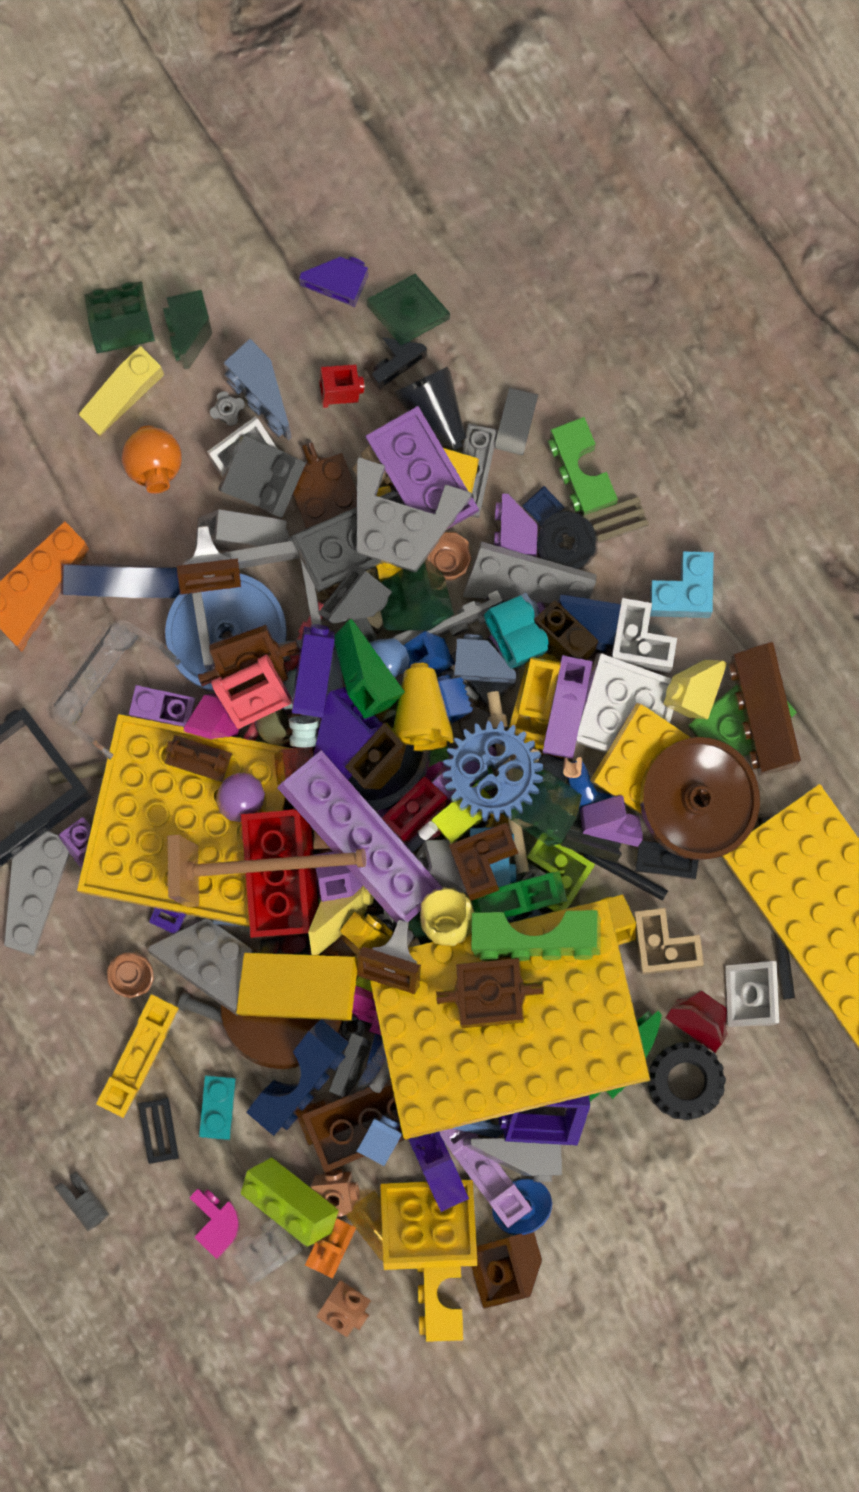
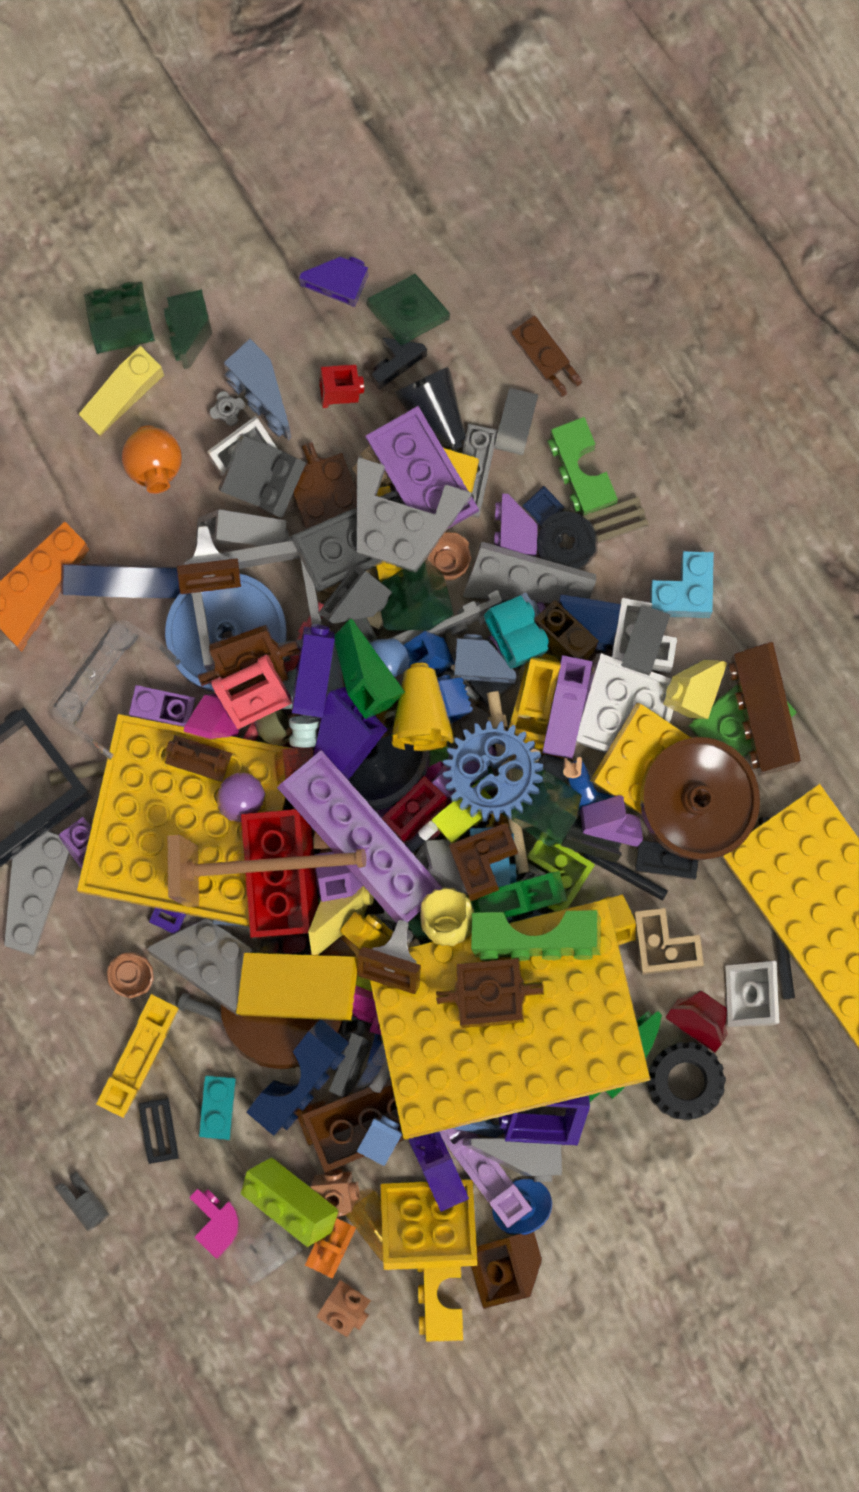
(378, 758): dark brown slope -> none
(544, 354): none -> reddish brown hinge
(645, 640): none -> dark grey slope

